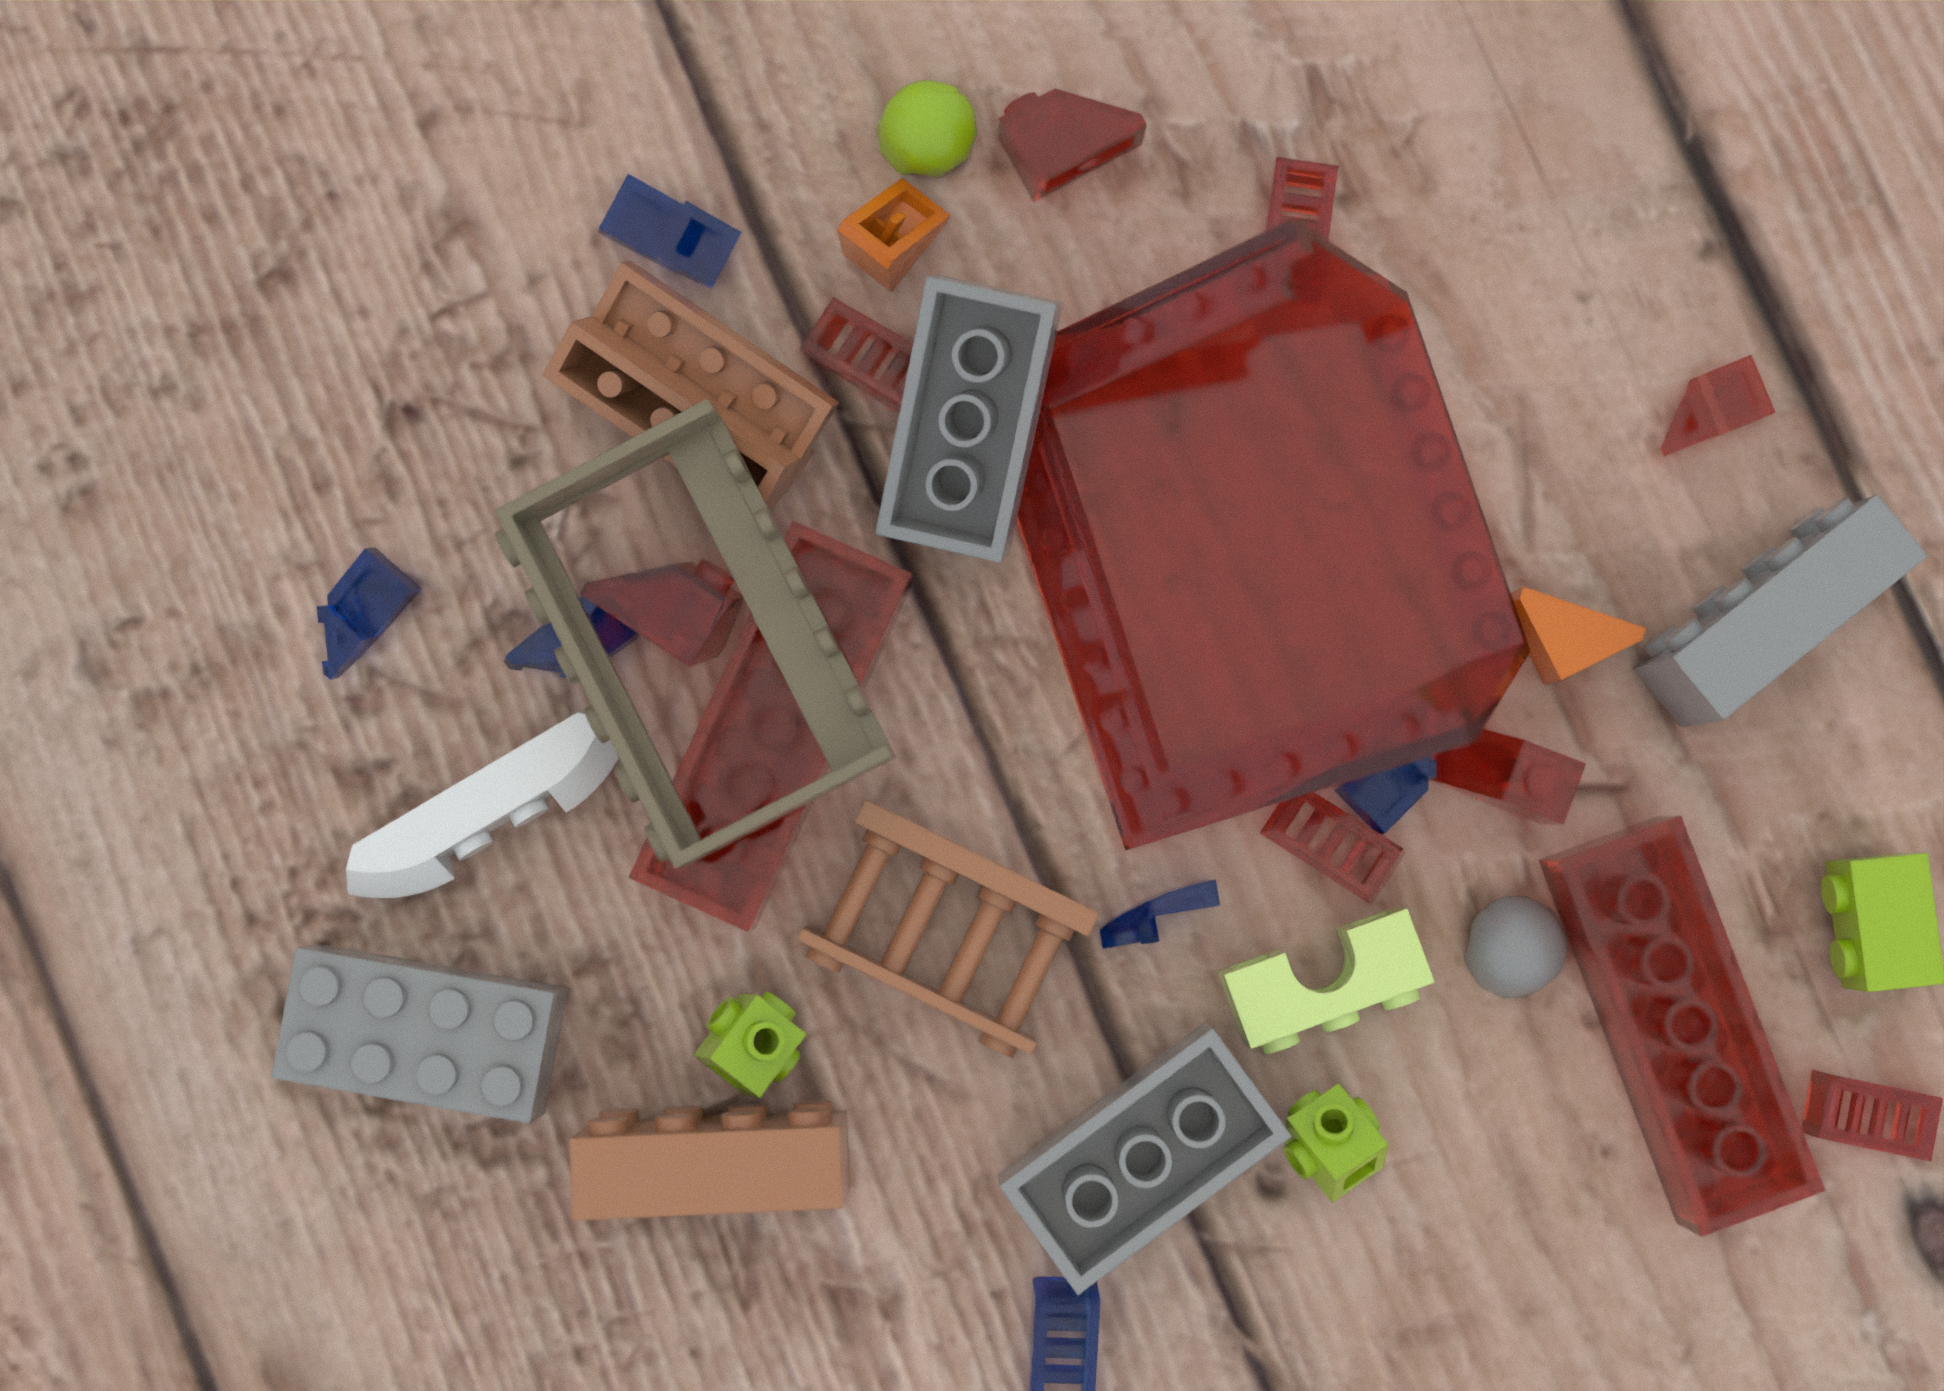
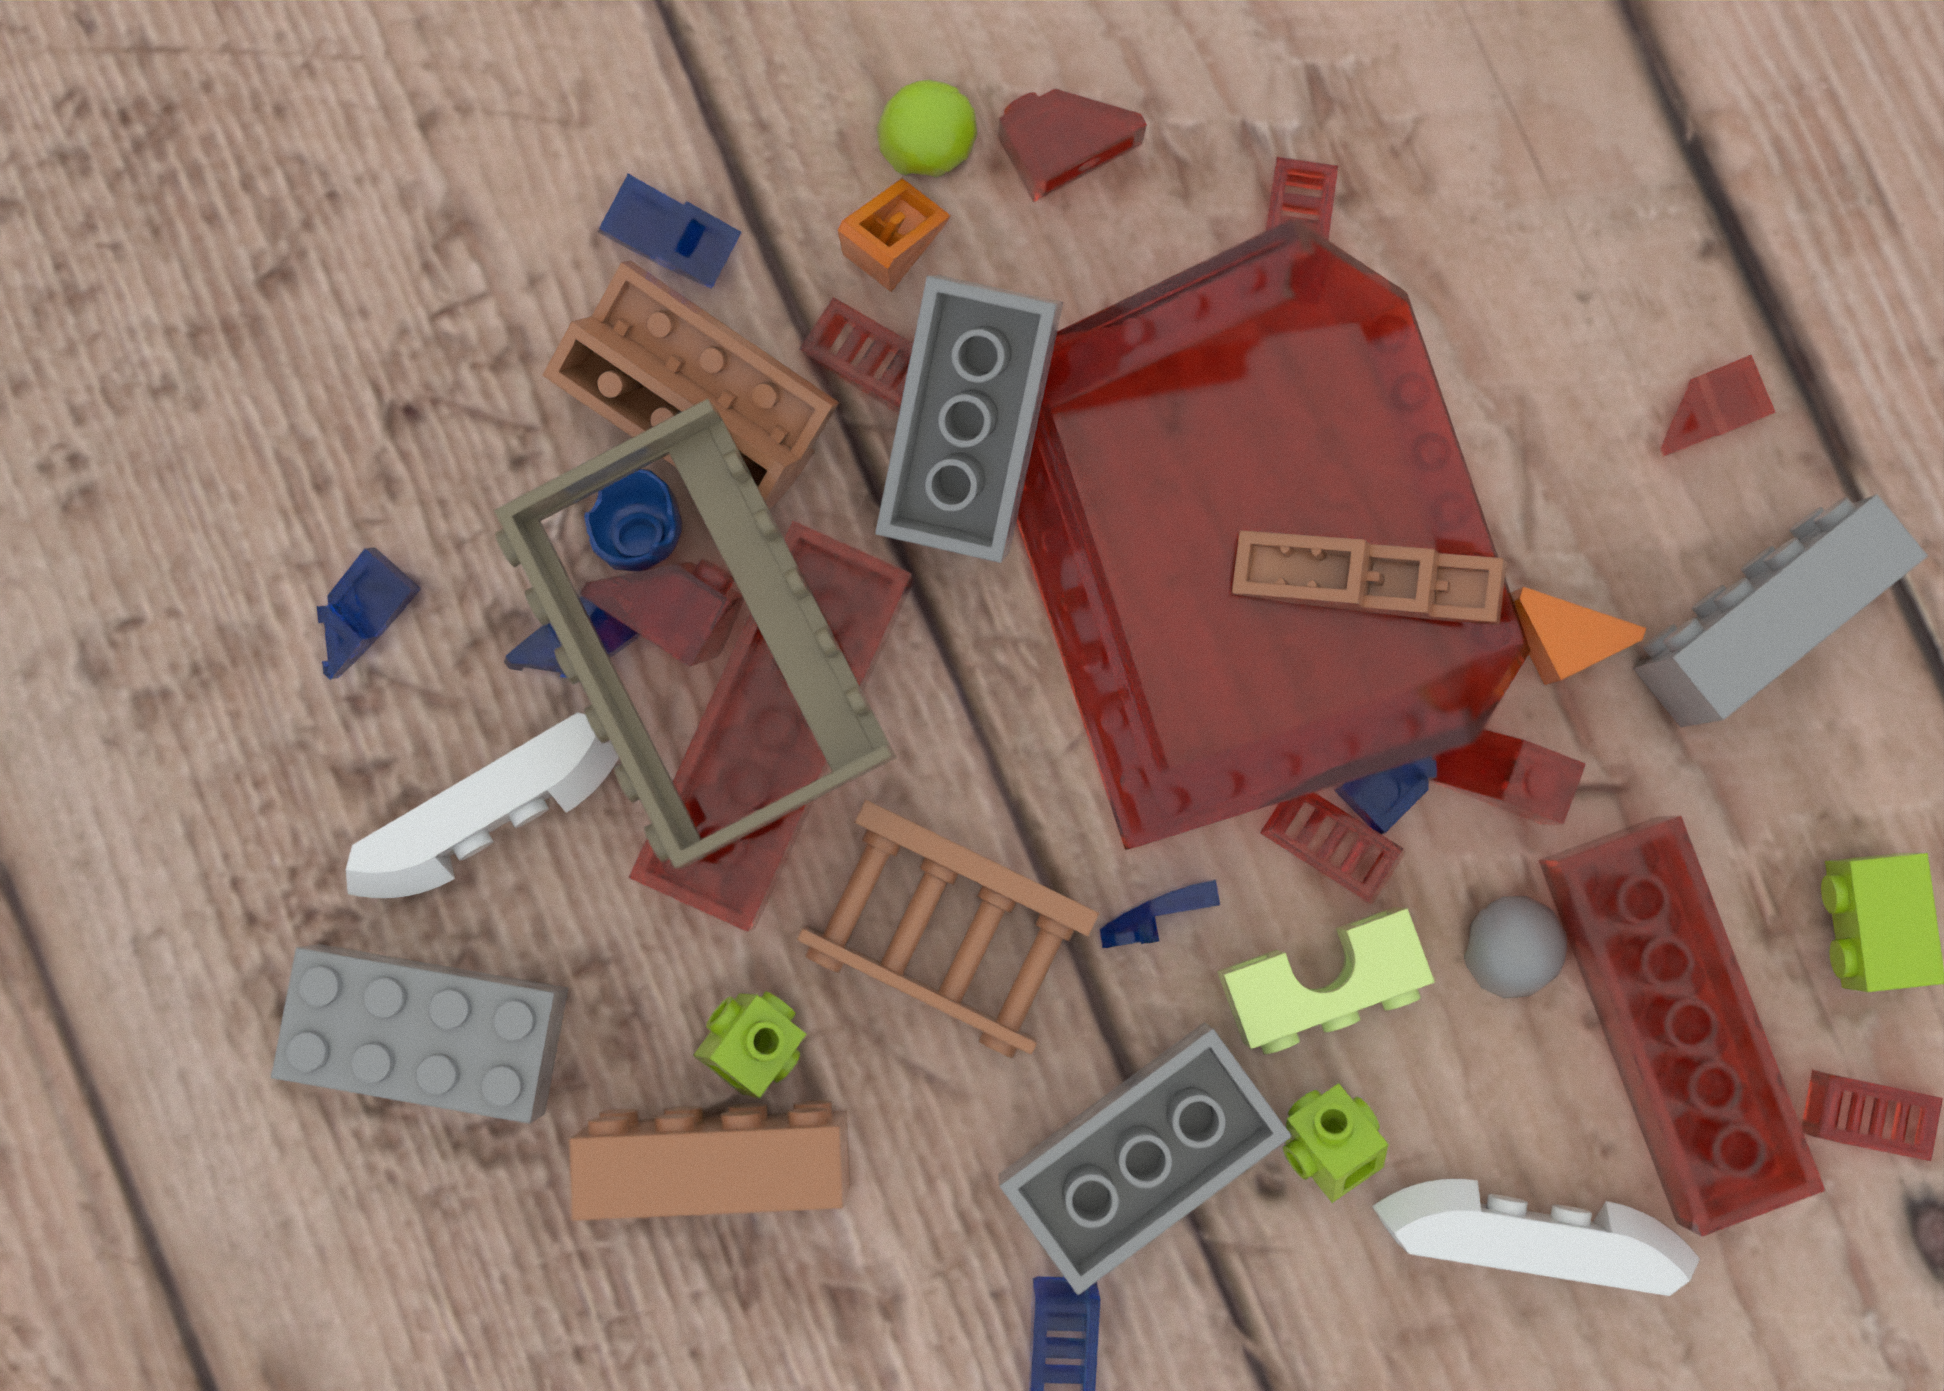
(634, 522): none -> blue hair
(1369, 577): none -> nougat slope
(1614, 1250): none -> white brick

